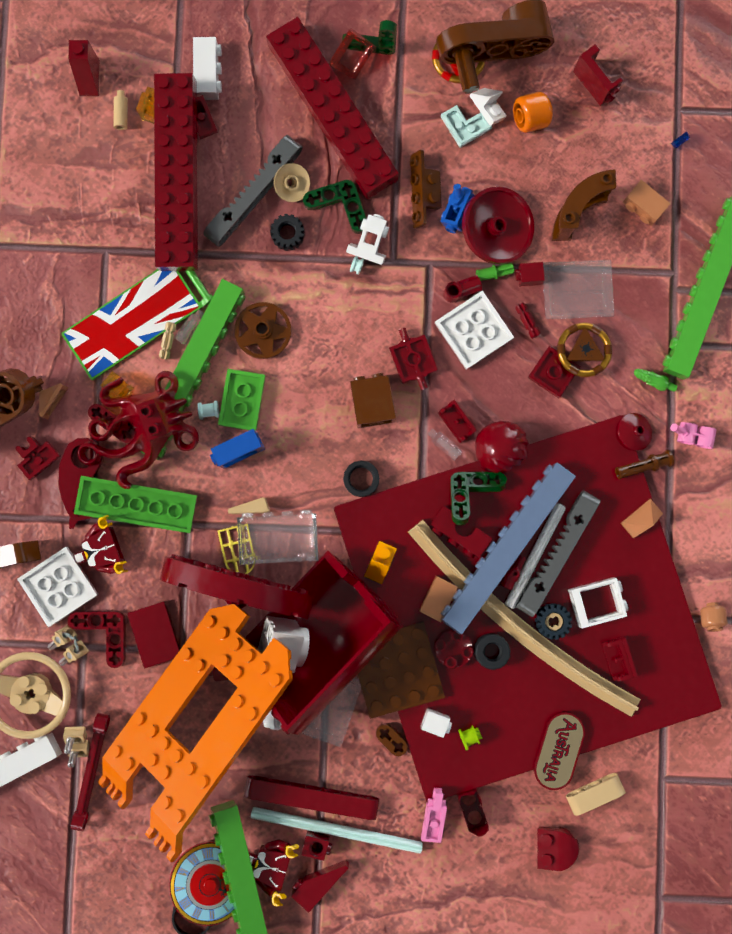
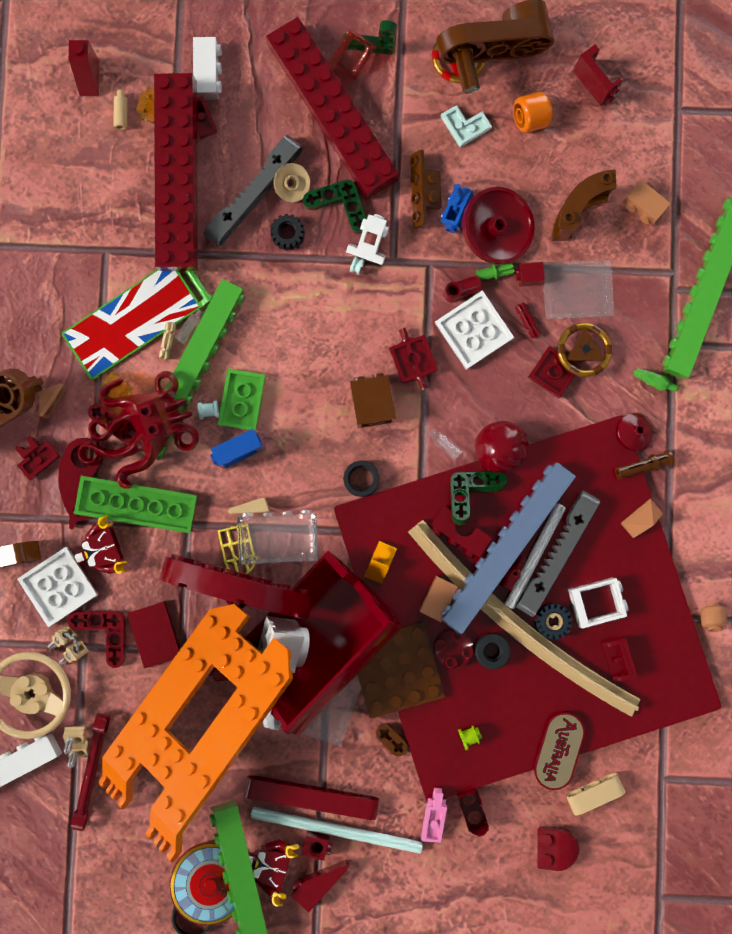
(262, 330): reddish brown wheel -> none
(436, 723): white brick -> none
(457, 421): dark red hinge -> none
(486, 102): white slope -> none
(680, 140): clear blue tile -> none
(692, 435): bright pink beam -> none

